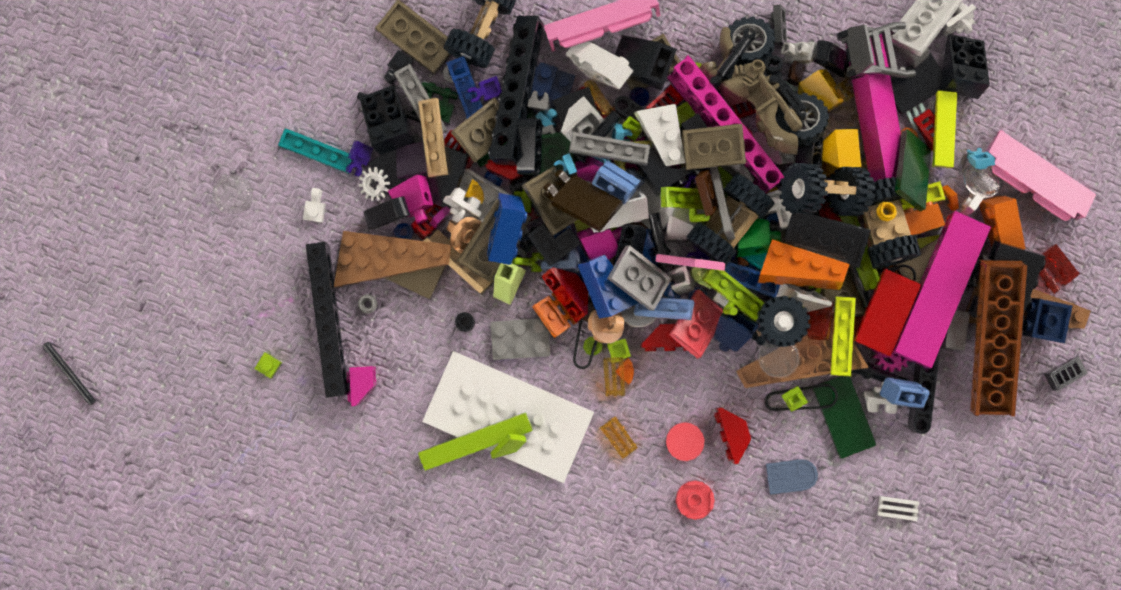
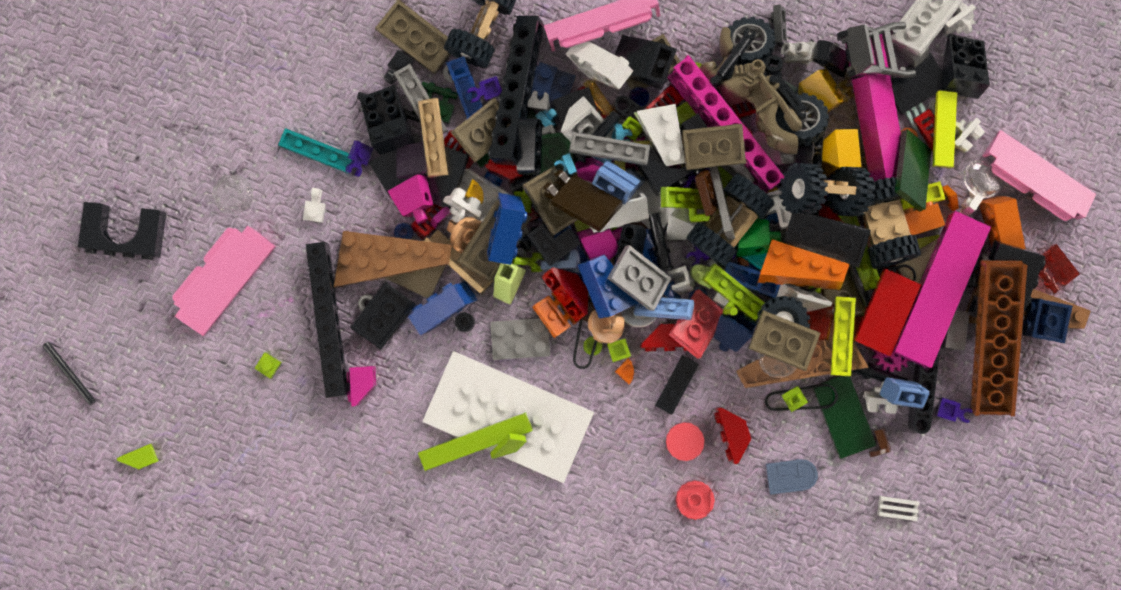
(95, 235): none -> black arch
(140, 457): none -> lime tile
(219, 281): none -> bright pink slope
(367, 180): white gear -> none
(382, 315): none -> black tile
(386, 213): black beam -> none
(442, 307): none -> blue wedge
(609, 423): clear yellow tile -> none
(614, 392): clear yellow tile -> none
(676, 384): none -> black tile
(690, 262): bright pink tile -> none
(784, 340): none -> dark tan tile
(795, 73): reddish brown slope -> none
(883, 443): none -> reddish brown tile
(890, 208): yellow plate -> none
(951, 410): none -> dark purple plate
(971, 129): none -> white hips
(980, 159): medium azure plate -> none
(1051, 374): black slope -> none

